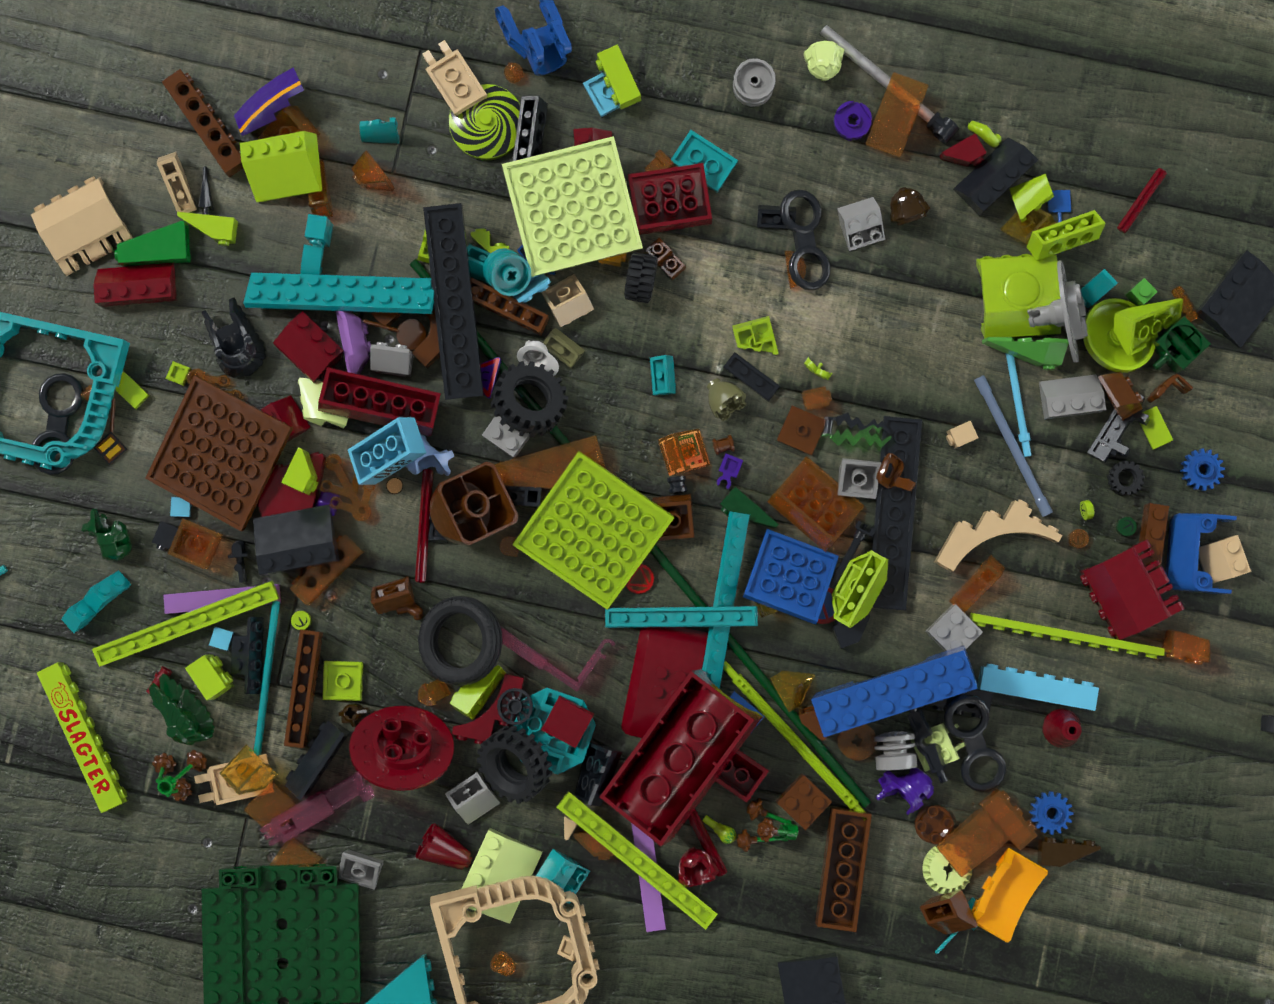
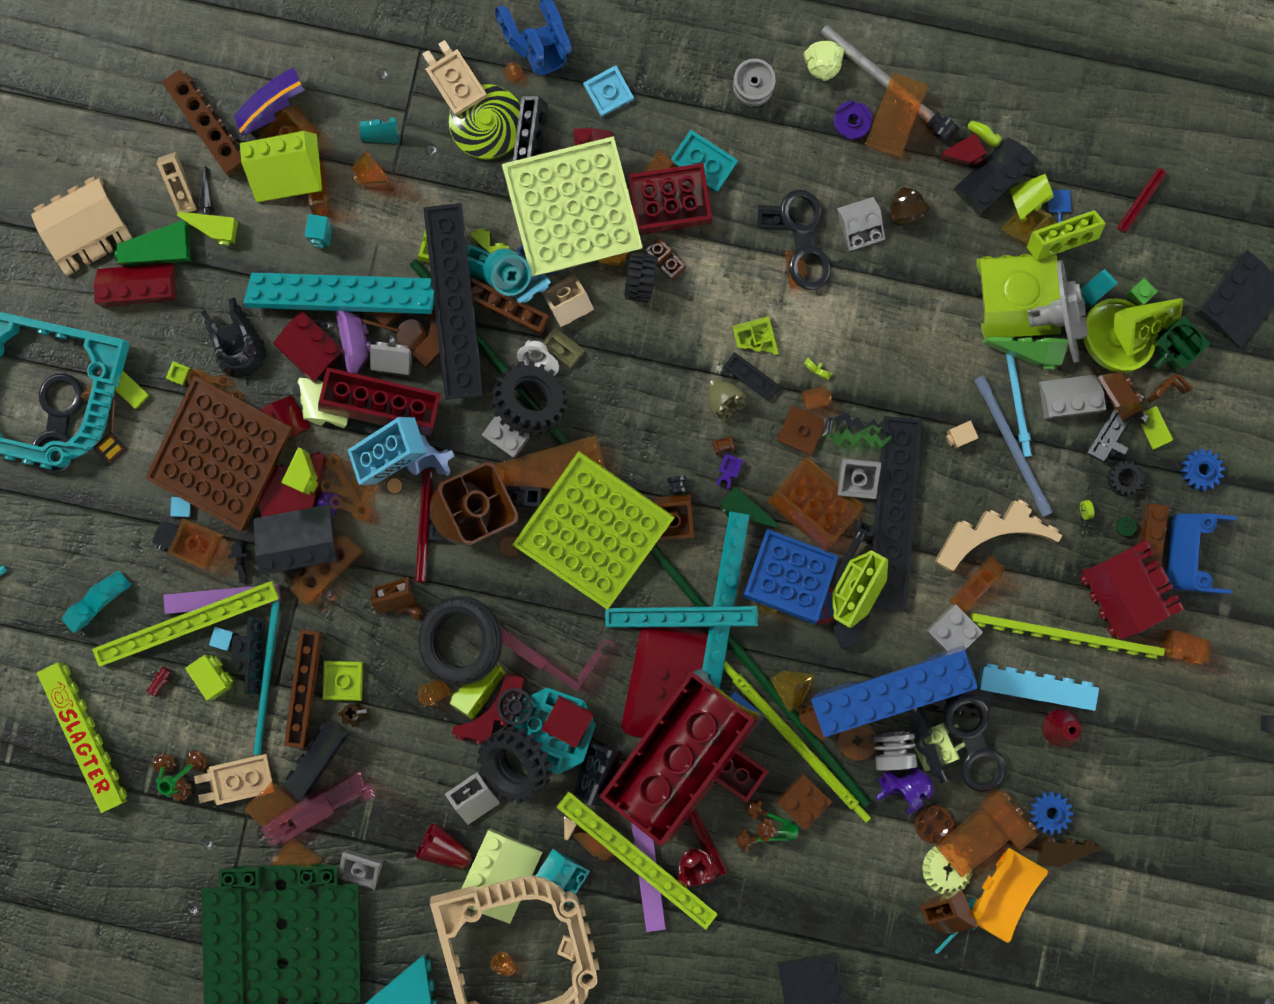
(112, 540): dark green piece -> none
(183, 713): dark green piece -> none
(248, 772): clear yellow slope -> none
(301, 620): lime tile -> none
(312, 260): teal slope -> none
(401, 748): dark red piece -> none
(489, 375): piece -> none
(618, 77): lime brick -> none
(641, 580): piece -> none
(663, 375): teal slope -> none
(683, 452): clear orange slope -> none
(725, 833): lime piece -> none
(843, 869): reddish brown brick -> none
(894, 478): reddish brown piece -> none
(1078, 538): clear orange tile -> none
(1187, 306): clear orange axle -> none
(1224, 559): tan slope -> none

